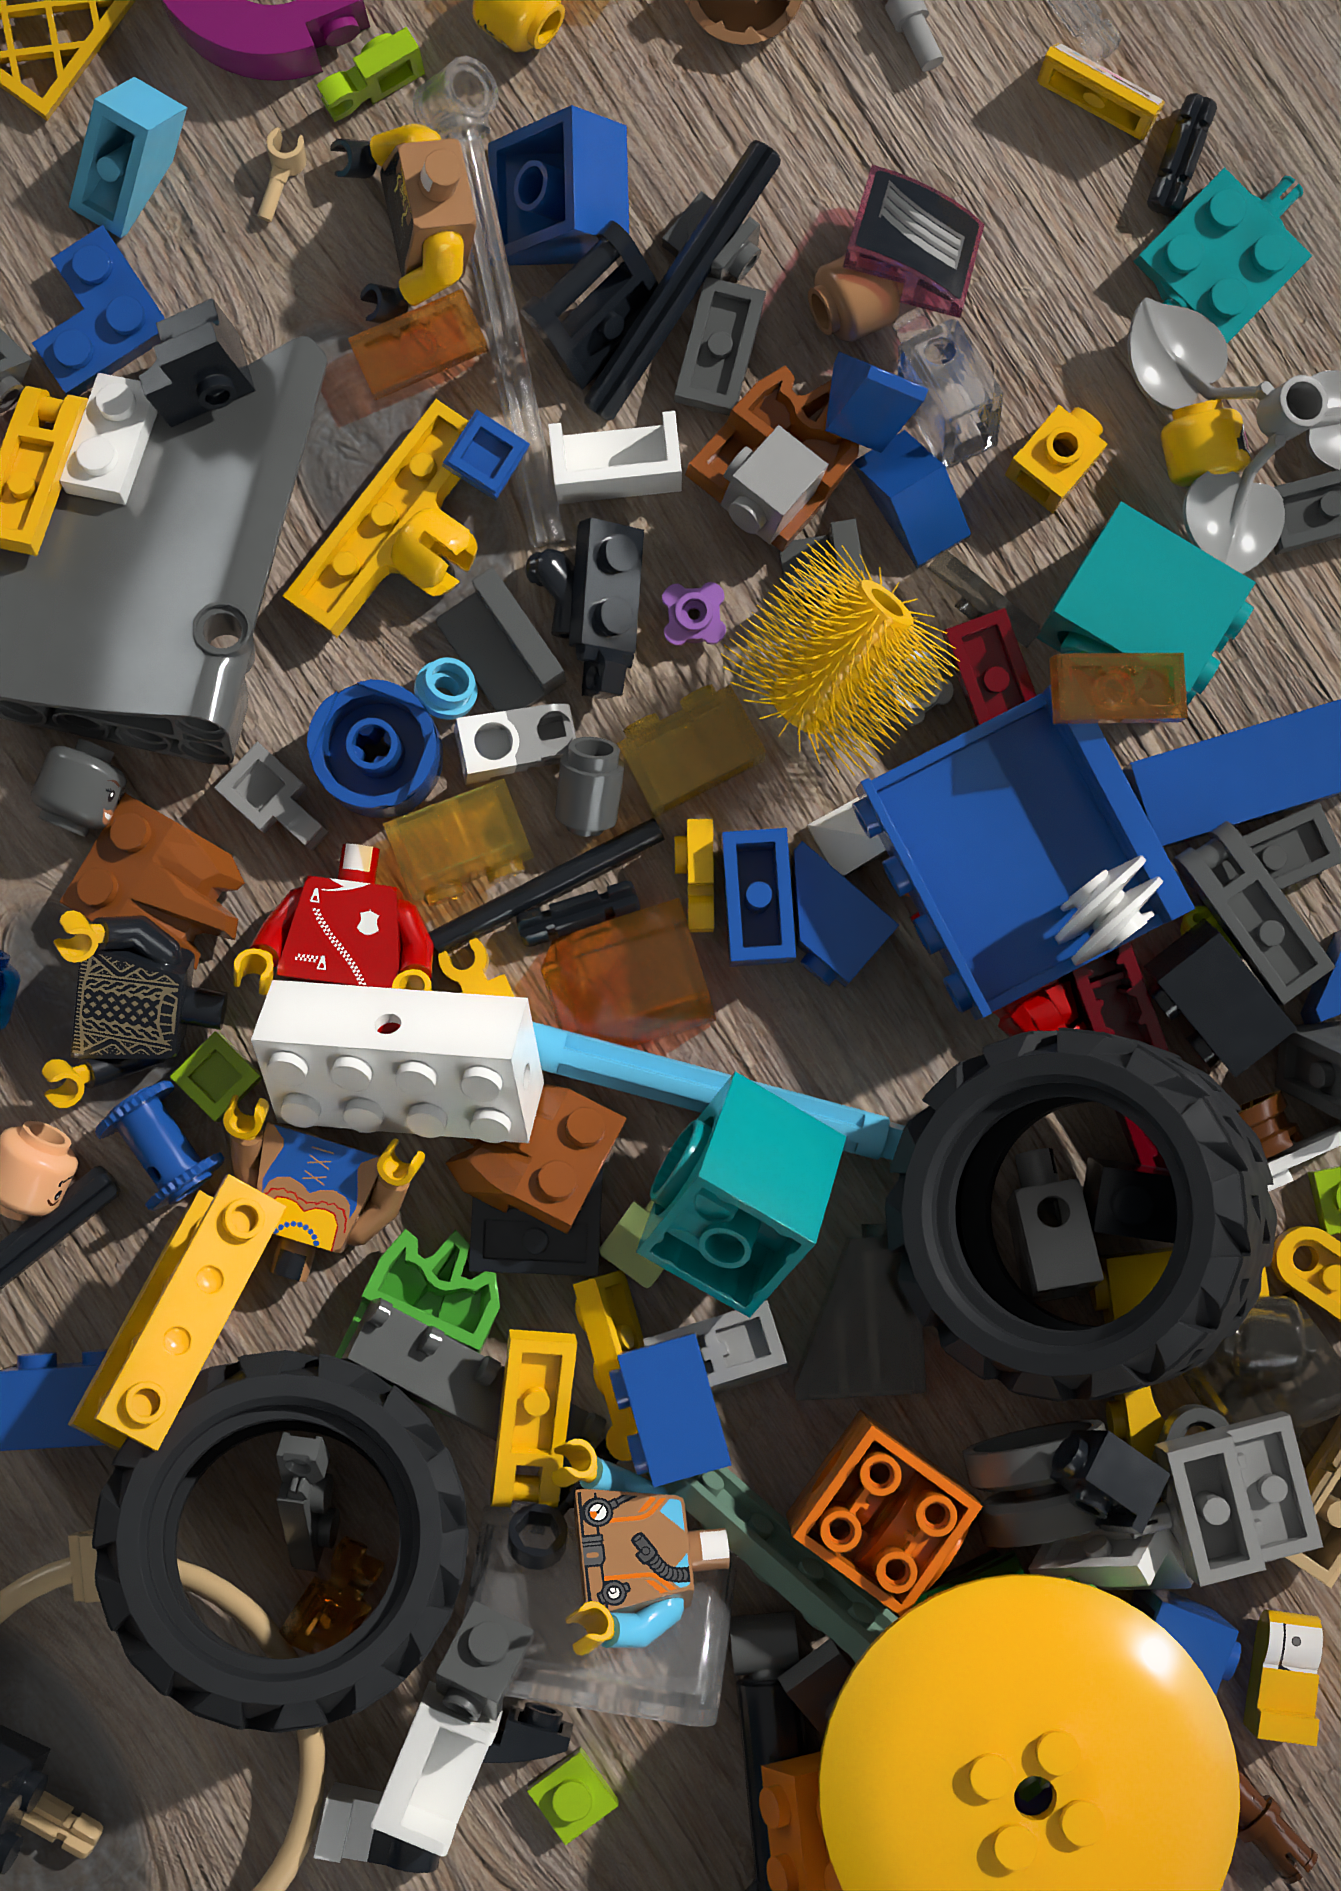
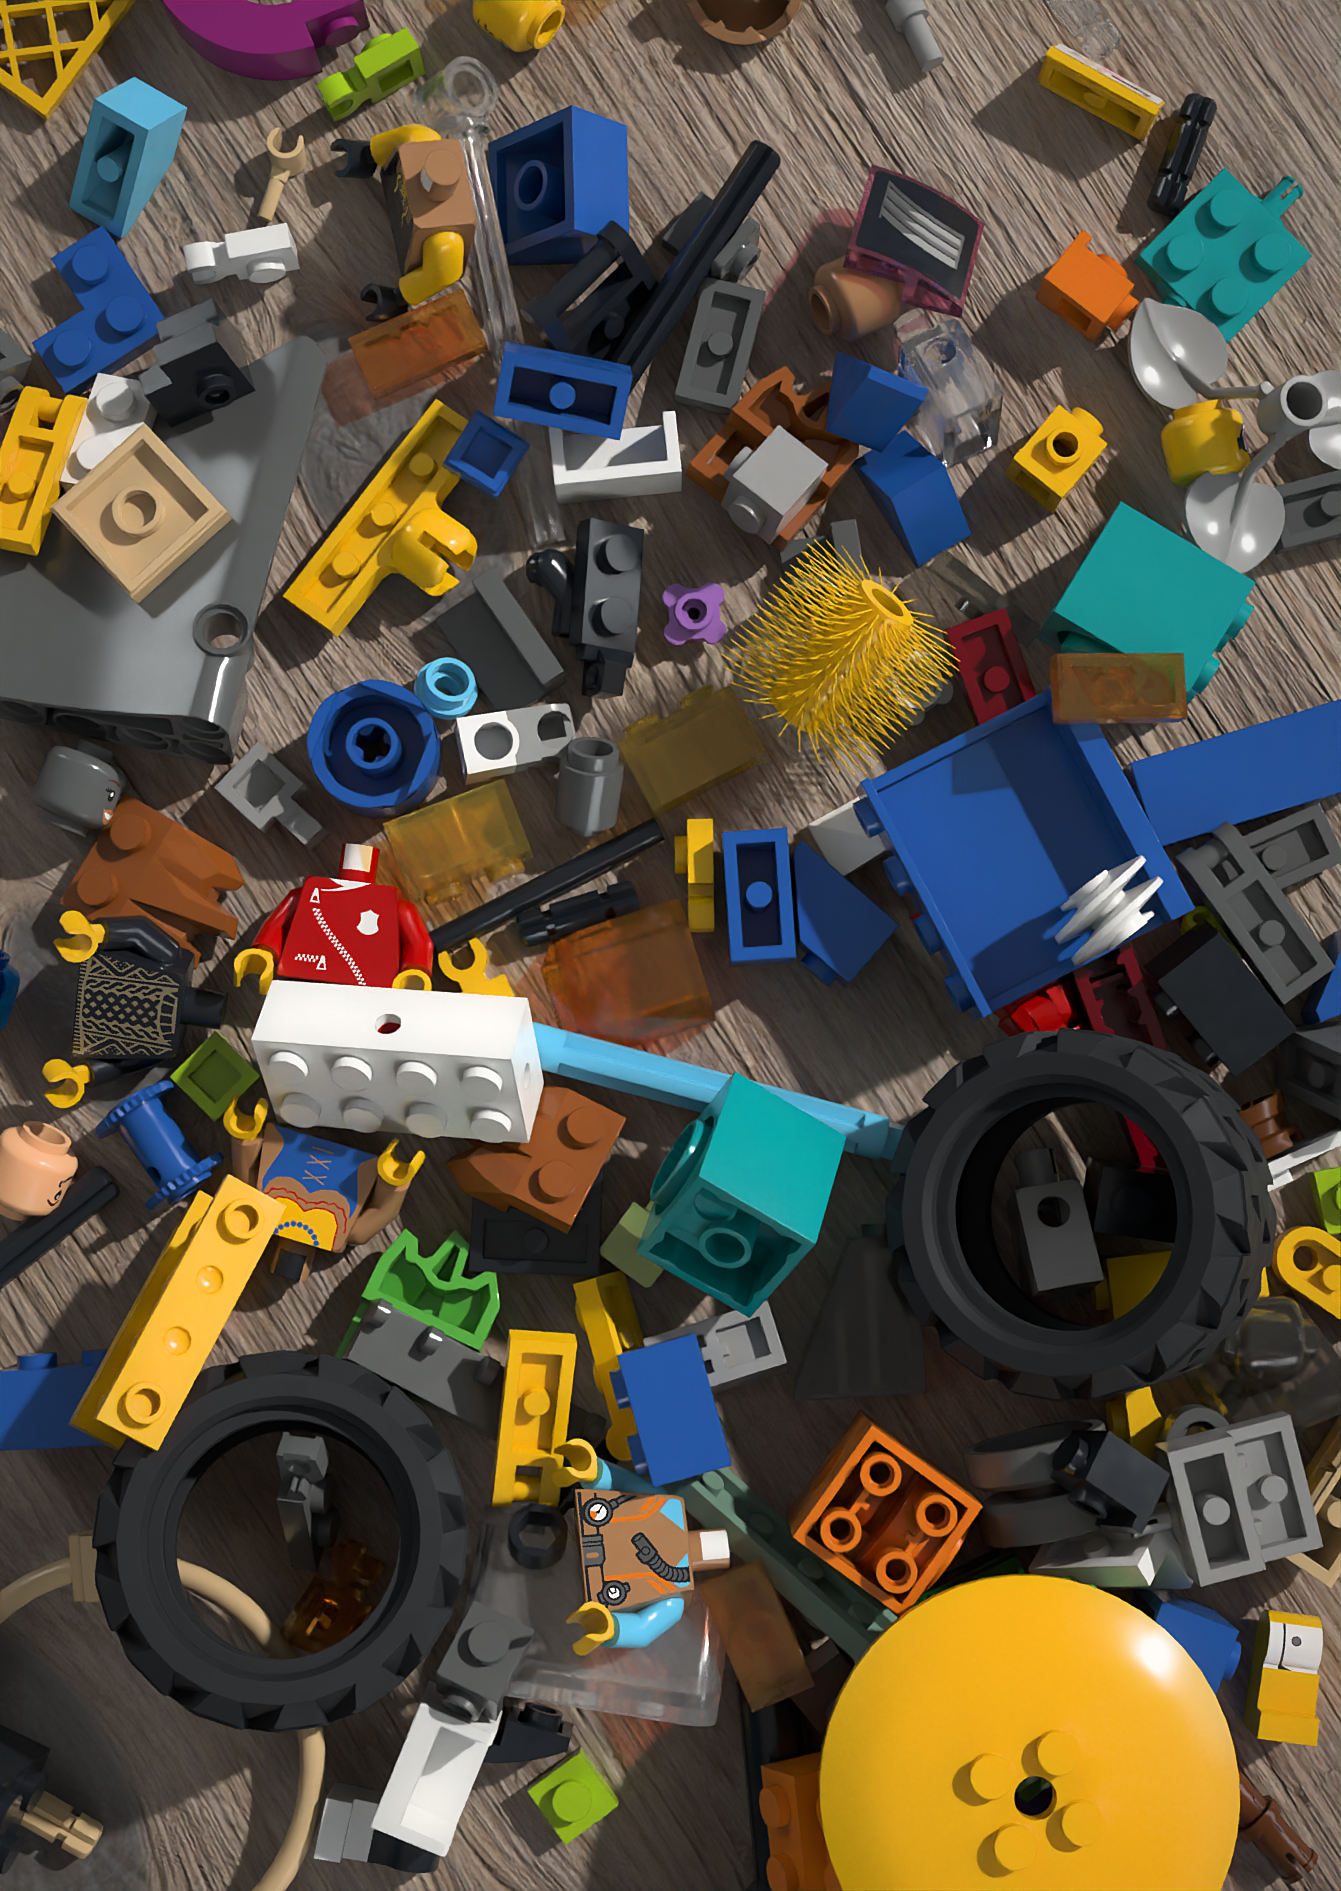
(140, 513): none -> tan plate
(252, 254): none -> white plate
(562, 390): none -> blue brick
(756, 1634): none -> clear orange plate
(1088, 290): none -> orange brick

